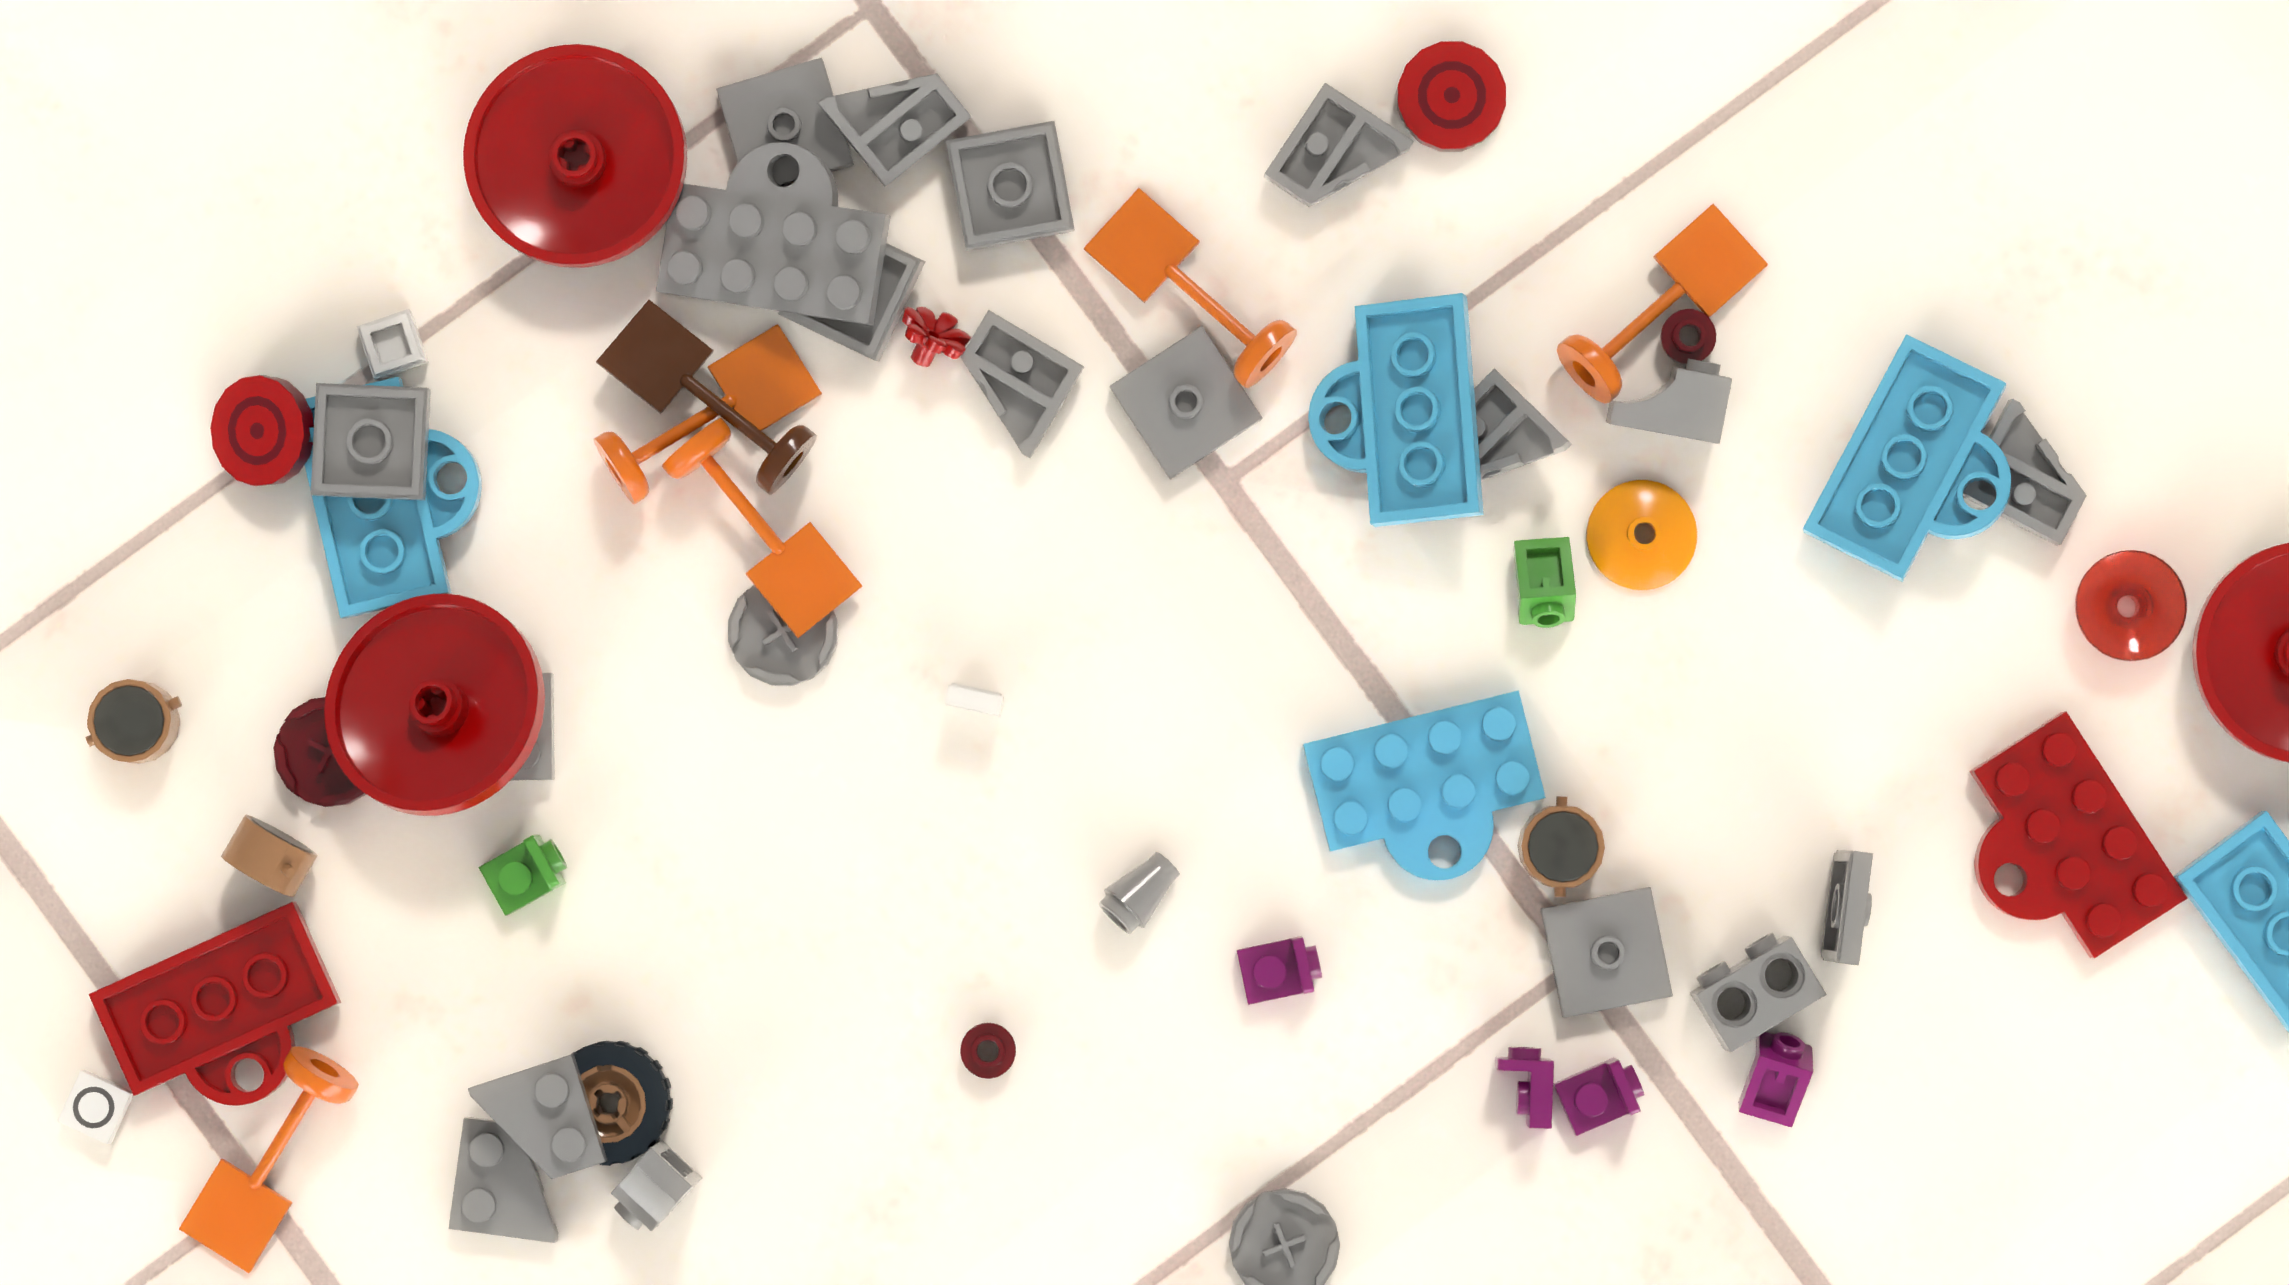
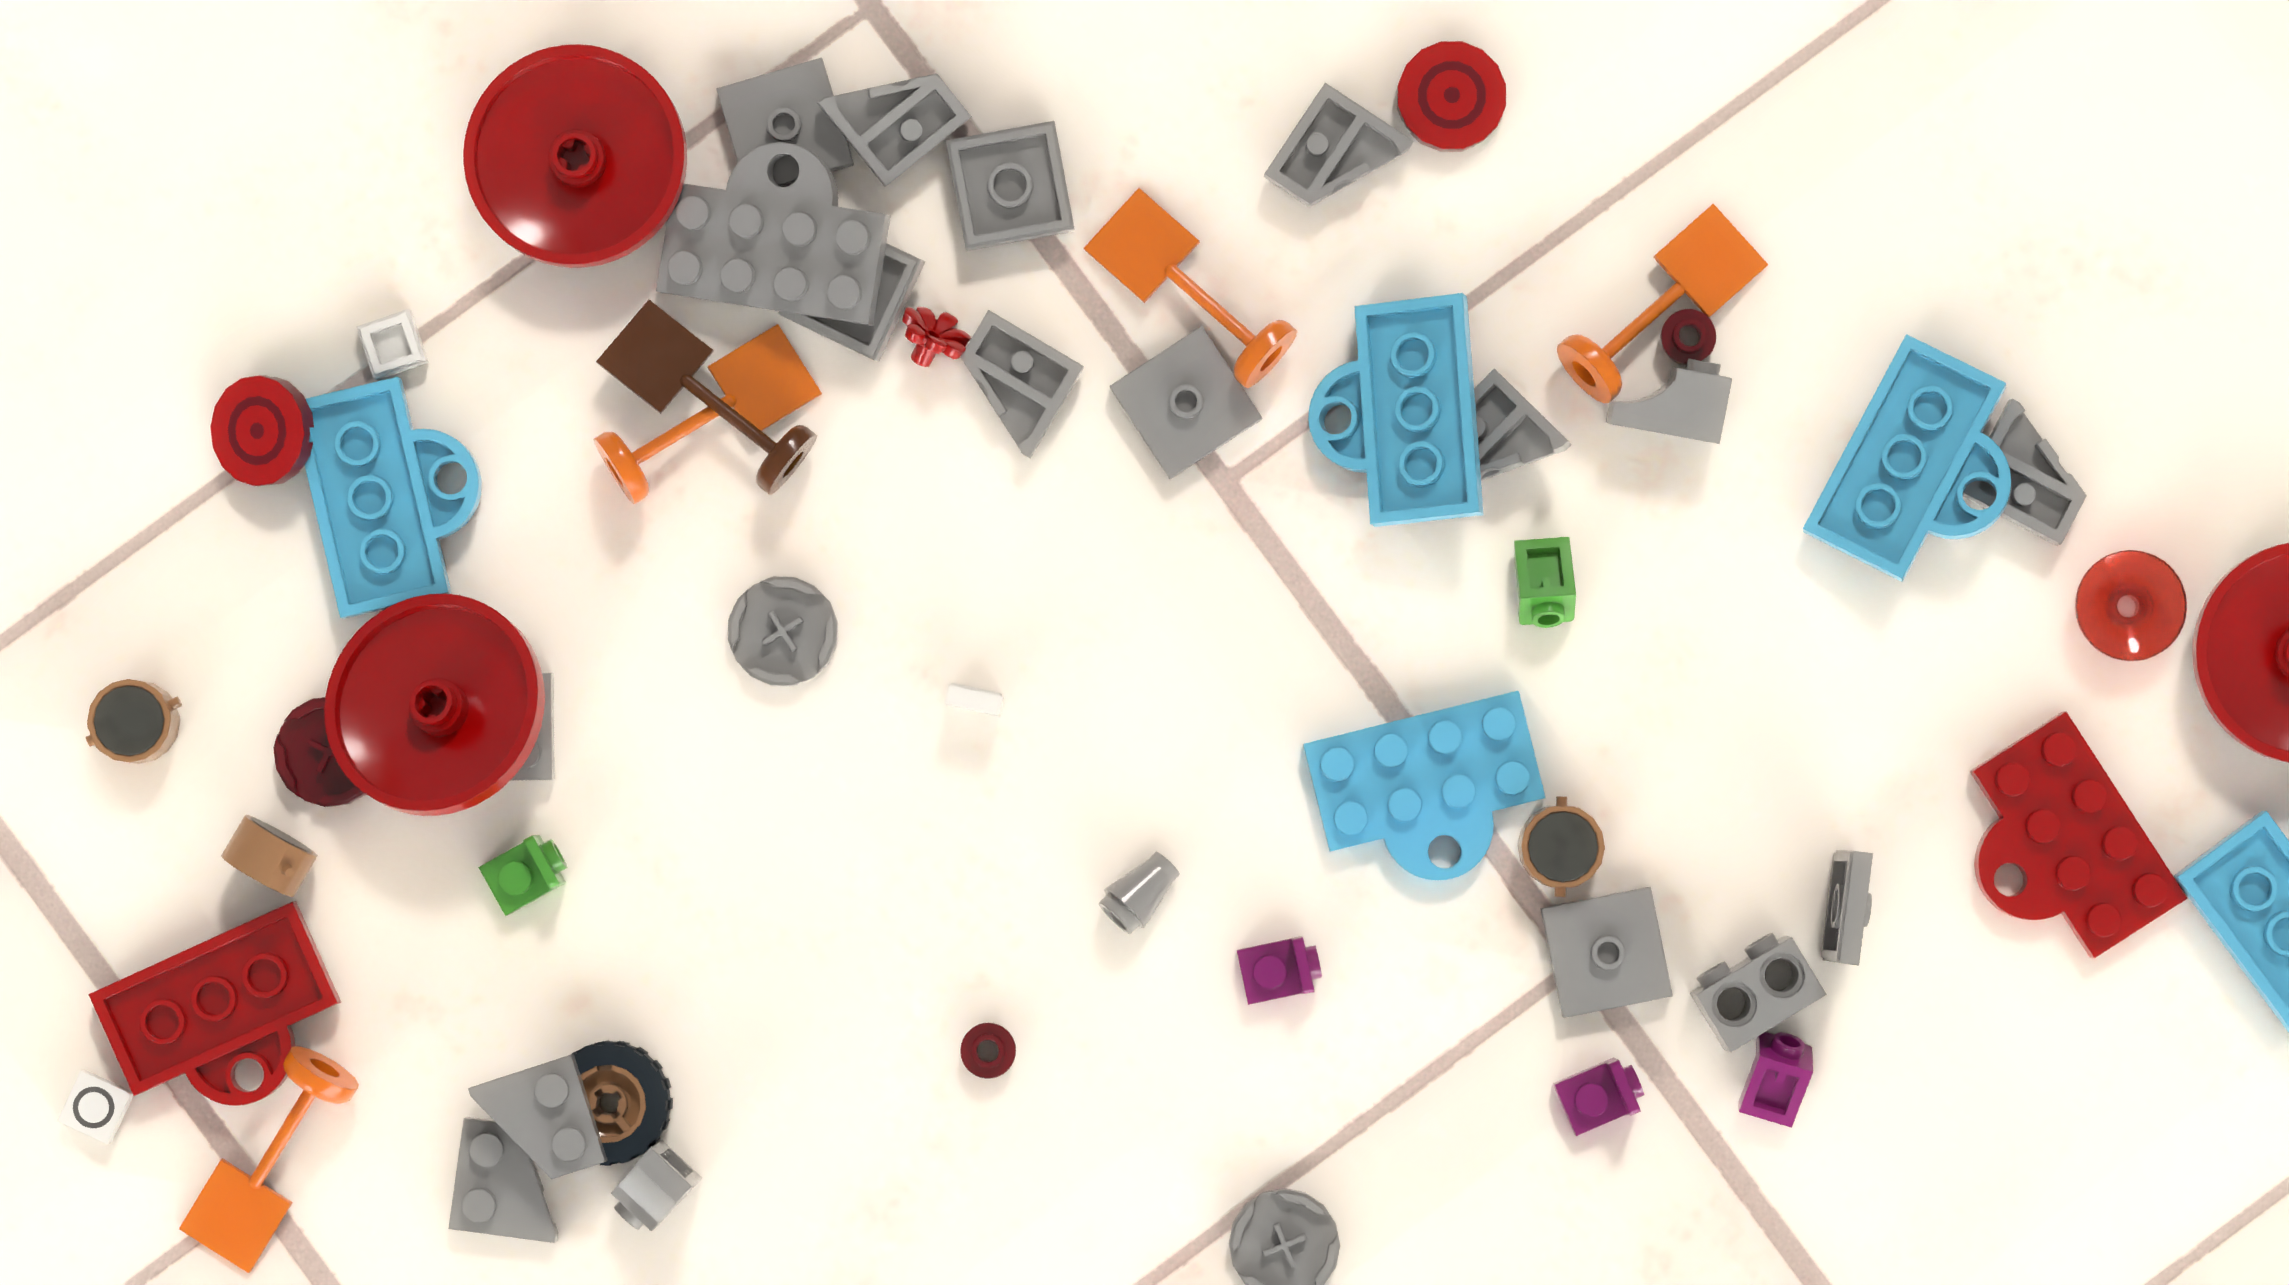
(370, 441): light grey plate -> none
(799, 577): orange piece -> none
(1535, 1095): magenta bracket -> none
(1613, 540): light orange dish -> none

